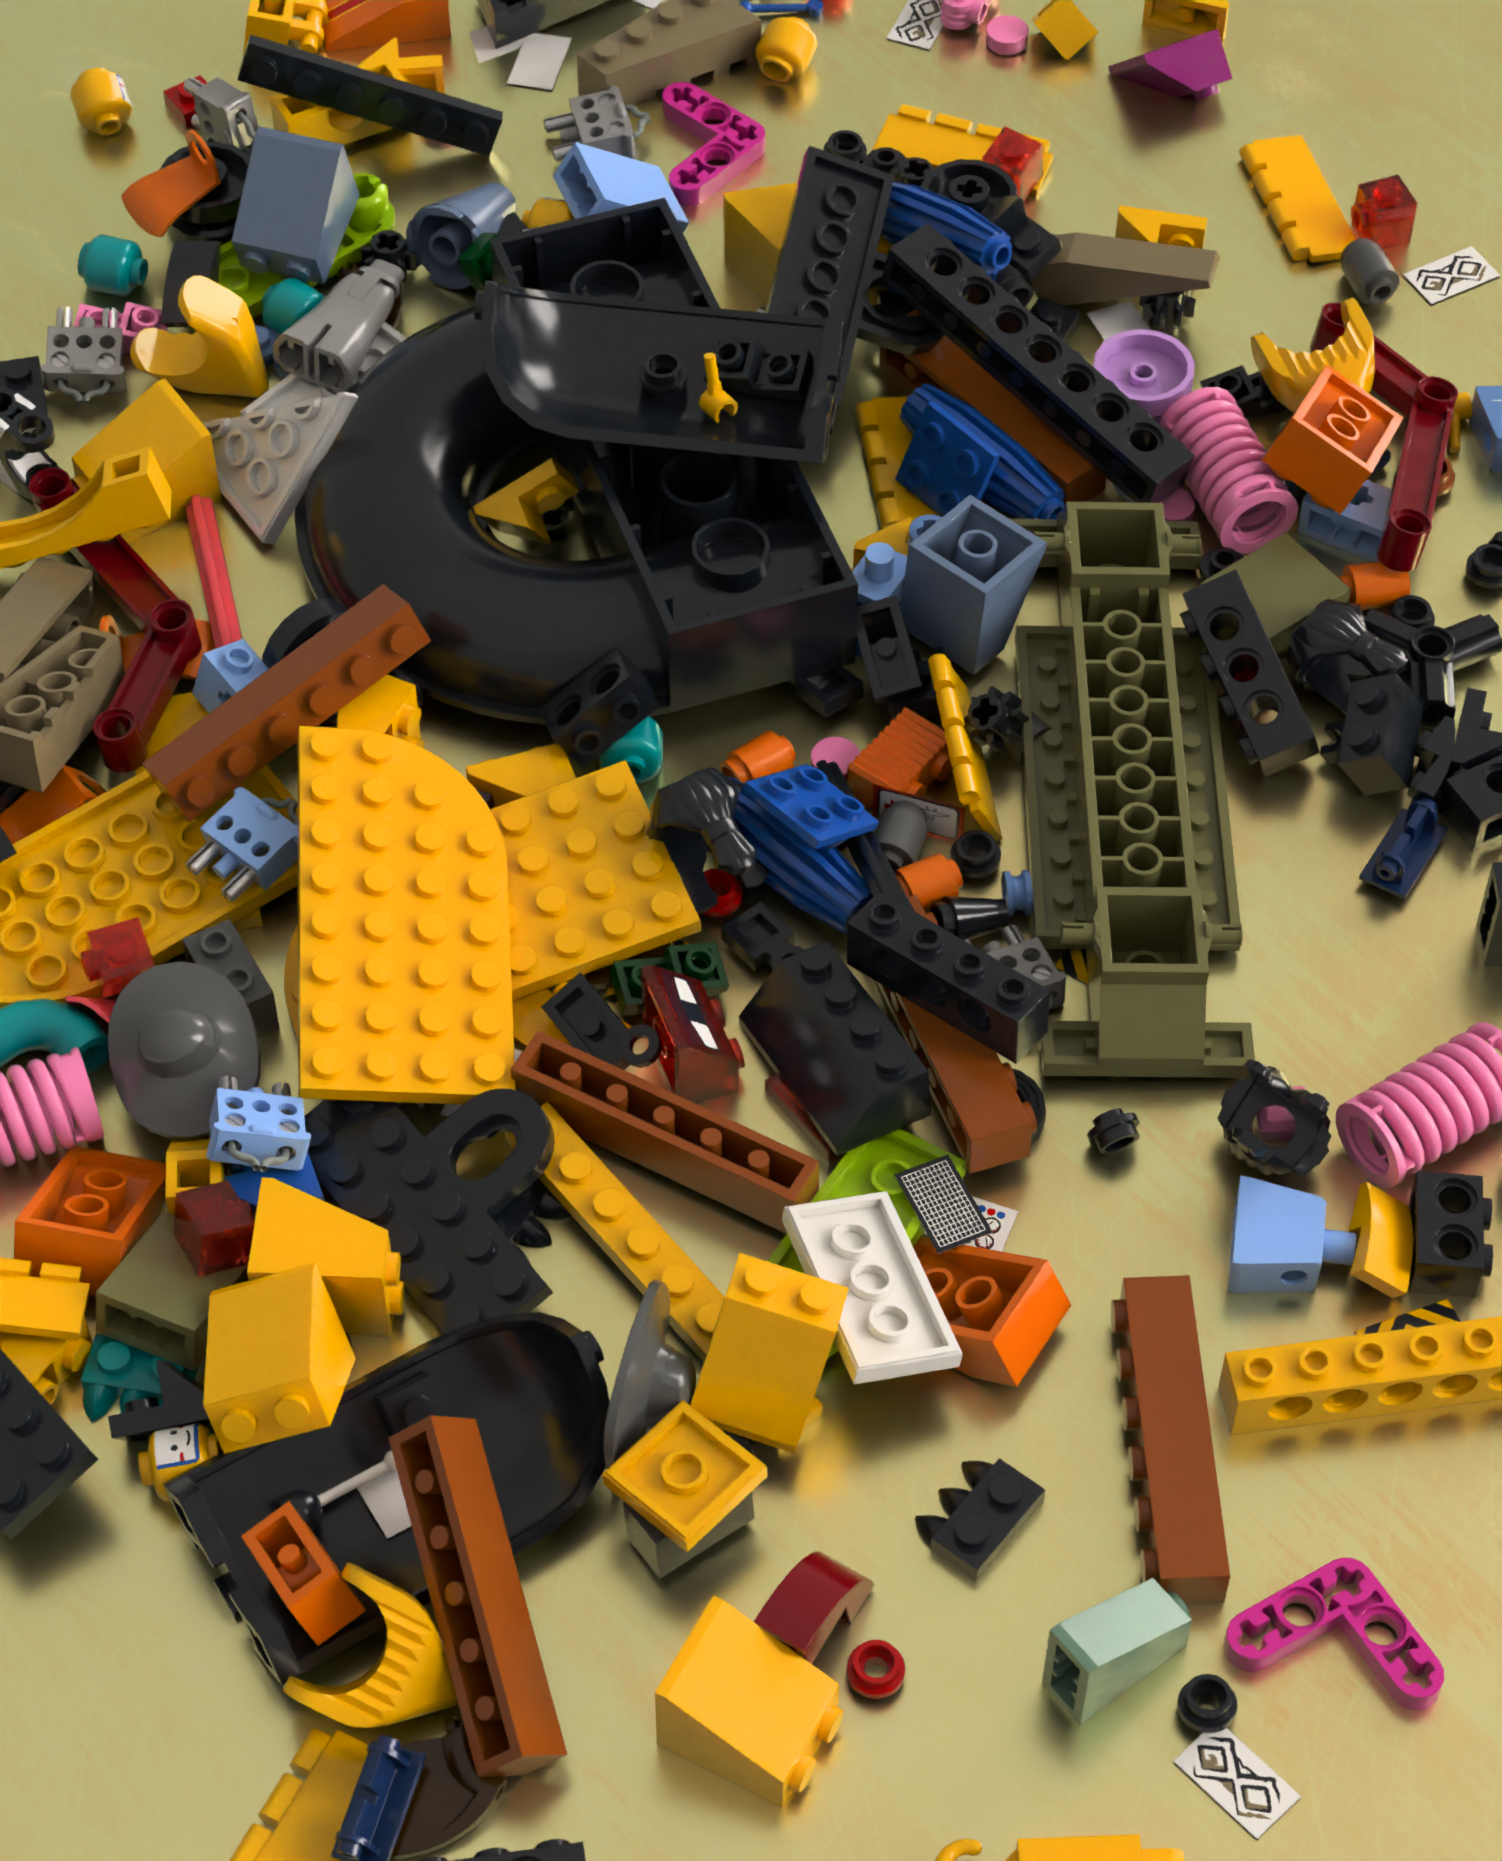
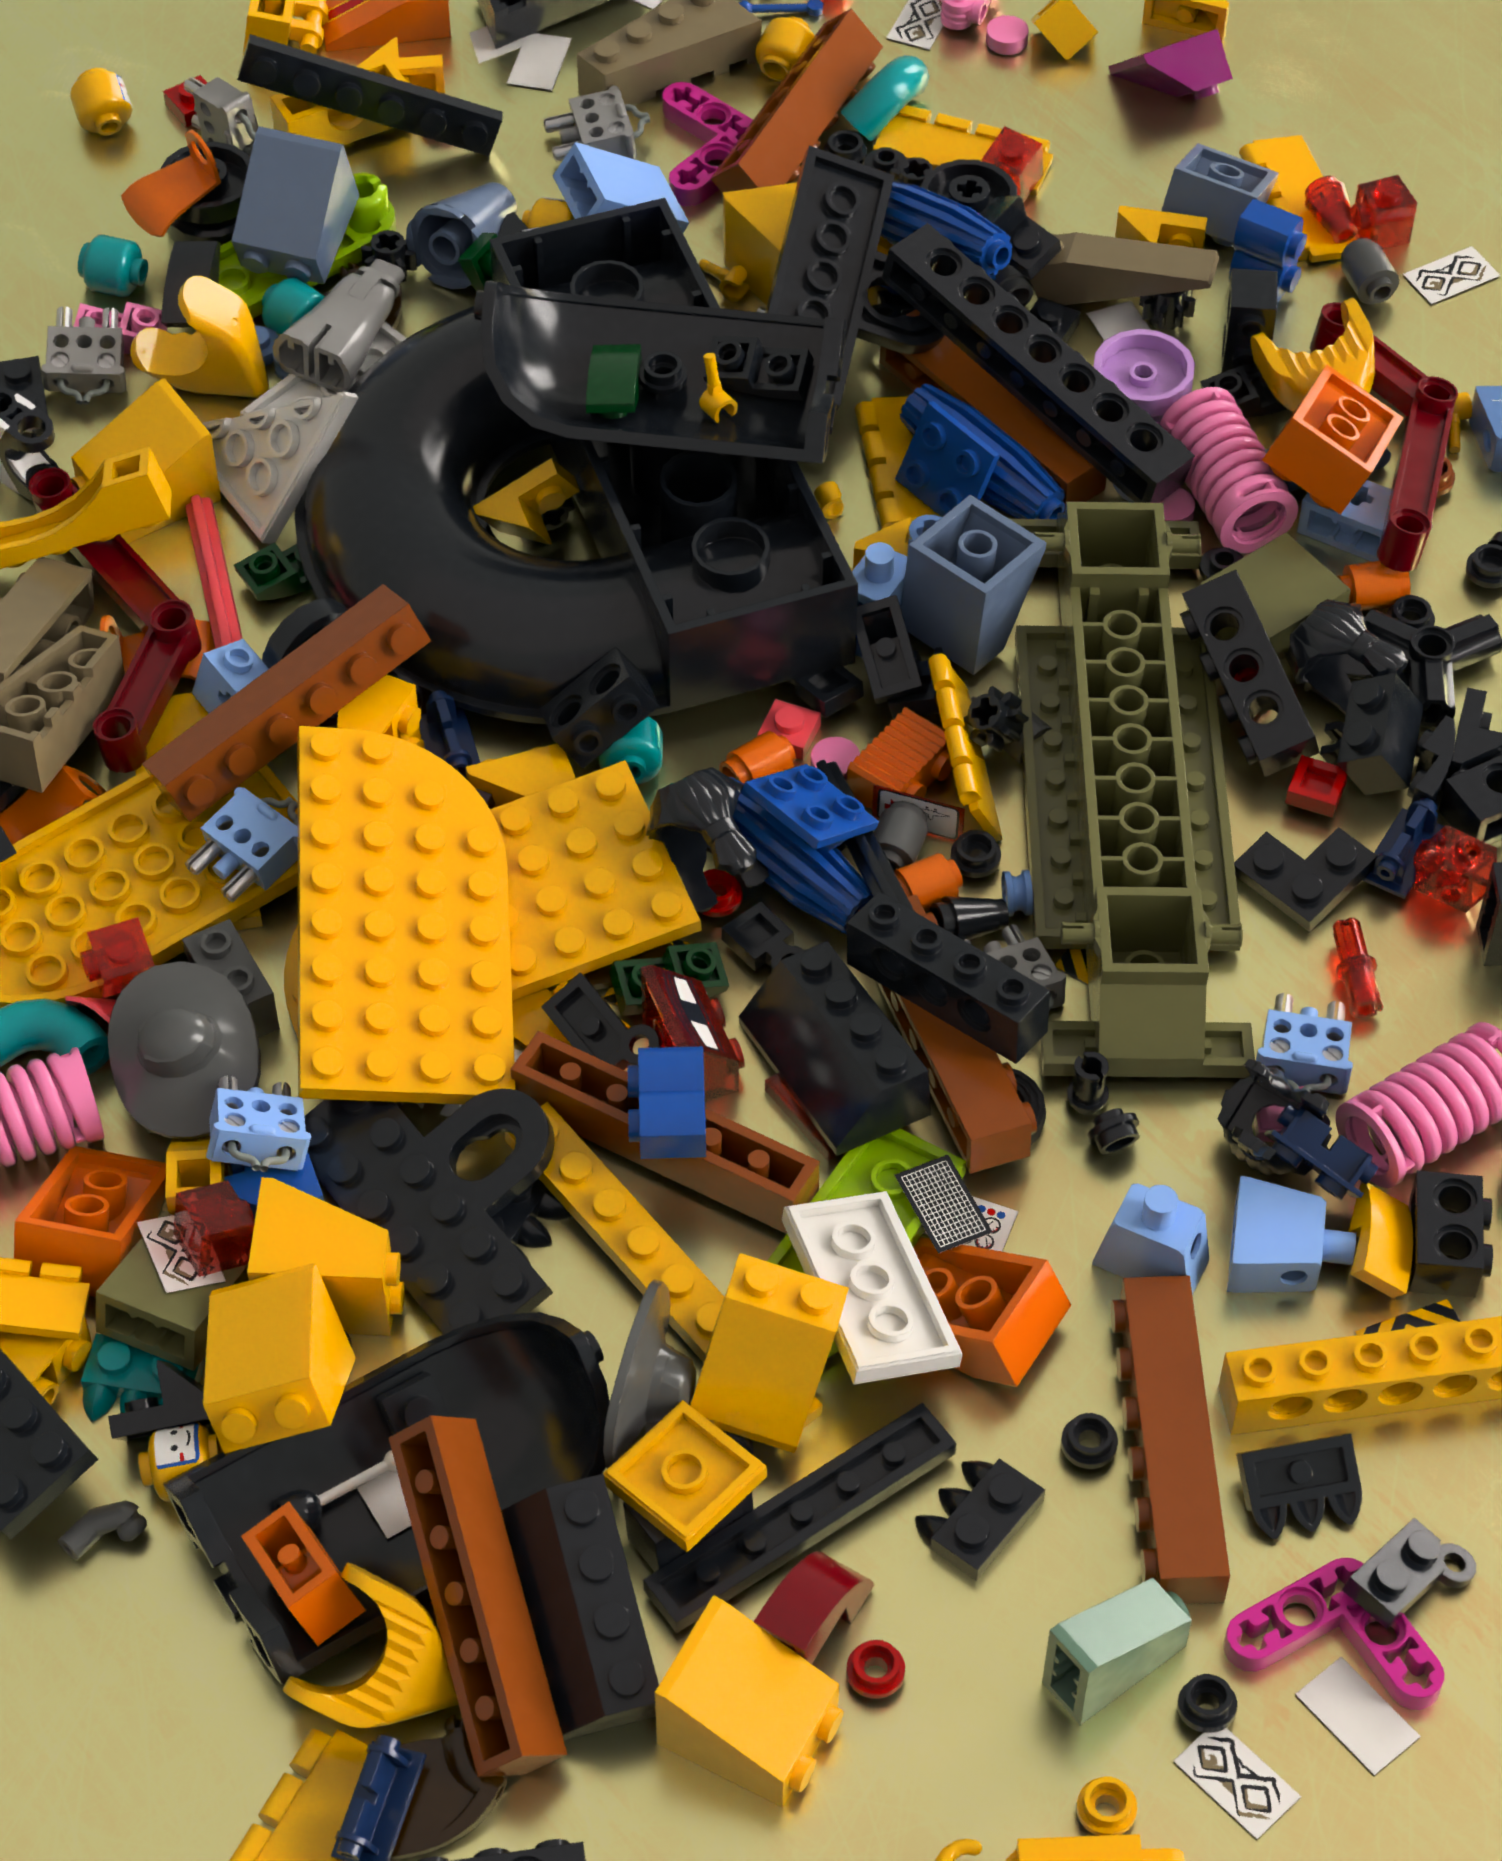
(99, 1521): none -> dark grey arm
(169, 1258): none -> white sticker
(273, 573): none -> dark green slope
(448, 732): none -> dark blue hinge
(582, 1606): none -> black slope
(613, 380): none -> dark green slope
(670, 1102): none -> blue brick
(731, 280): none -> yellow hand
(794, 723): none -> coral plate
(799, 1516): none -> black plate
(801, 106): none -> dark orange brick
(829, 499): none -> yellow hand
(886, 95): none -> teal cylinder
(1088, 1089): none -> black pin
(1094, 1428): none -> black plate
(1109, 1791): none -> yellow plate
(1155, 1237): none -> light blue torso
(1217, 188): none -> sand blue slope
(1249, 311): none -> black brick
(1271, 242): none -> blue brick
(1301, 1477): none -> black plate
(1302, 1141): none -> dark blue hinge
(1307, 887): none -> black plate
(1308, 1047): none -> light blue piece
(1316, 786): none -> red plate
(1330, 205): none -> clear red cone
(1356, 969): none -> clear red axle
(1357, 1715): none -> white sticker
(1406, 1571): none -> hinge
(1454, 868): none -> clear red brick

